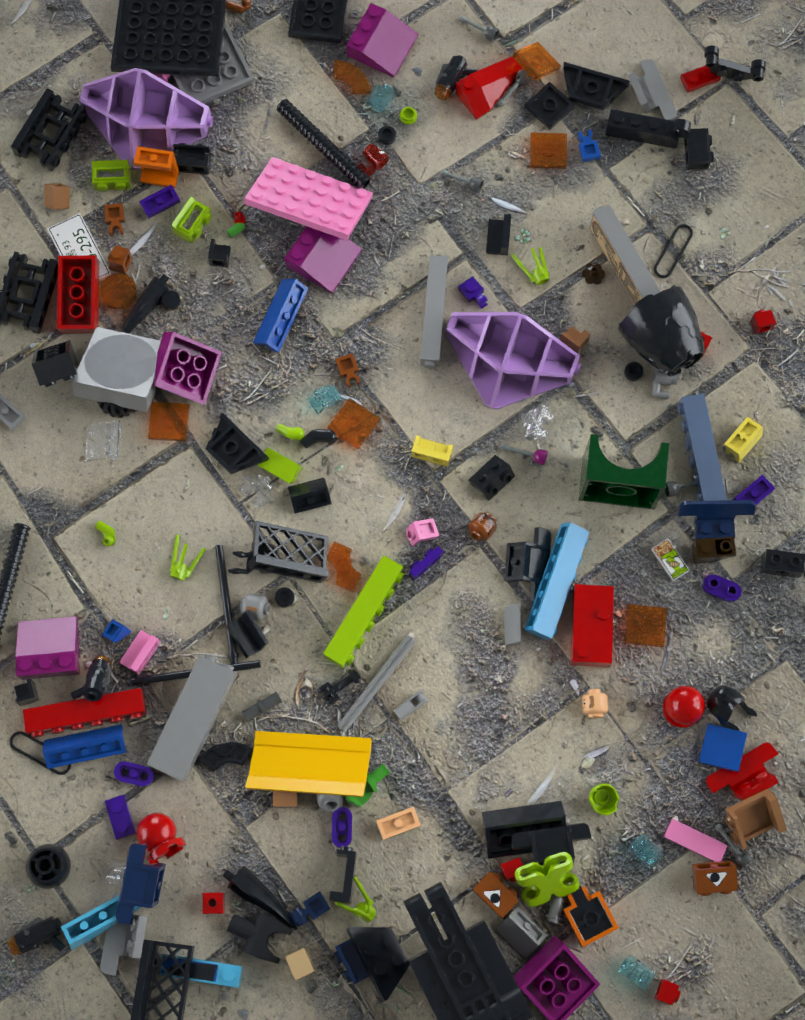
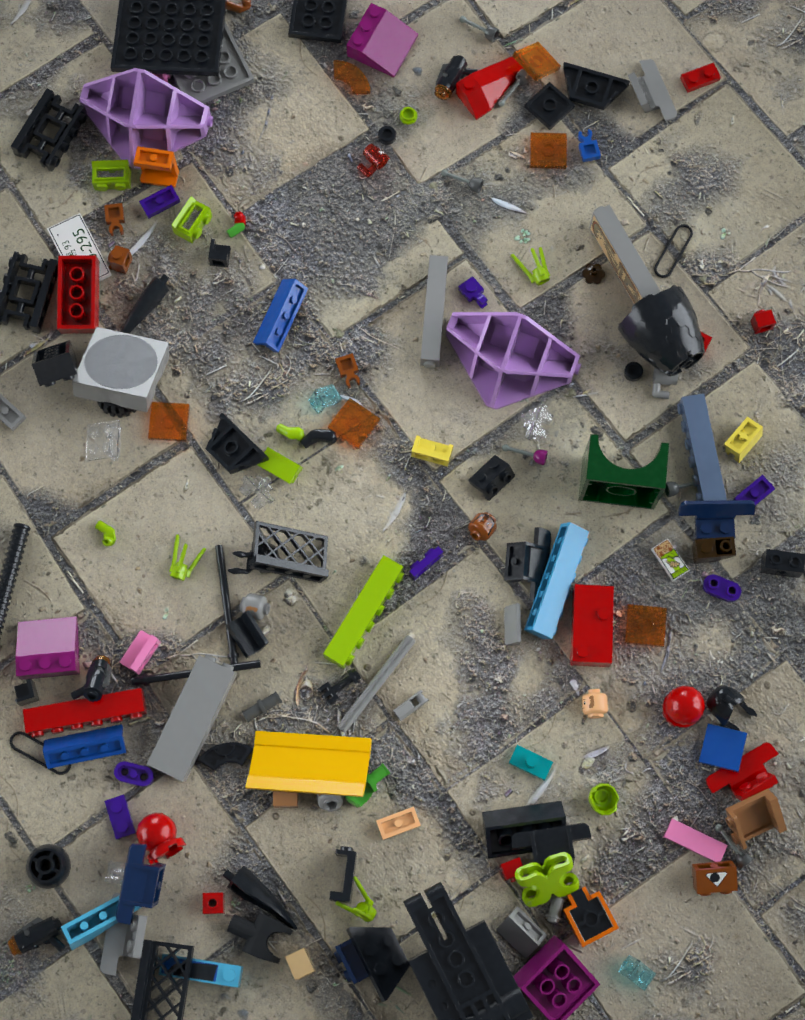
(56, 196): medium nougat panel -> none
(115, 631): blue slope -> none
(118, 291): clear orange tile -> none
(171, 300): black tile -> none
(185, 367): magenta slope -> none
(192, 158): black hinge -> none
(284, 597): black tile -> none
(308, 198): bright pink plate -> none
(309, 495): black panel -> none
(315, 906): dark blue plate -> none
(322, 143): black piece -> none
(322, 258): slope -> none
(342, 827): dark purple plate -> none
(346, 575): clear orange tile -> none
(381, 96): clear light blue bracket -> none
(421, 531): bright pink bracket -> none
(495, 894): dark orange brick -> none
(498, 236): black panel -> none
(530, 762): none -> teal tile
(575, 339): medium nougat panel -> none
(646, 851): clear light blue bracket -> none
(647, 128): black hinge -> none
(667, 992): red plate -> none
(698, 149): black hinge -> none
(731, 69): black plate -> none

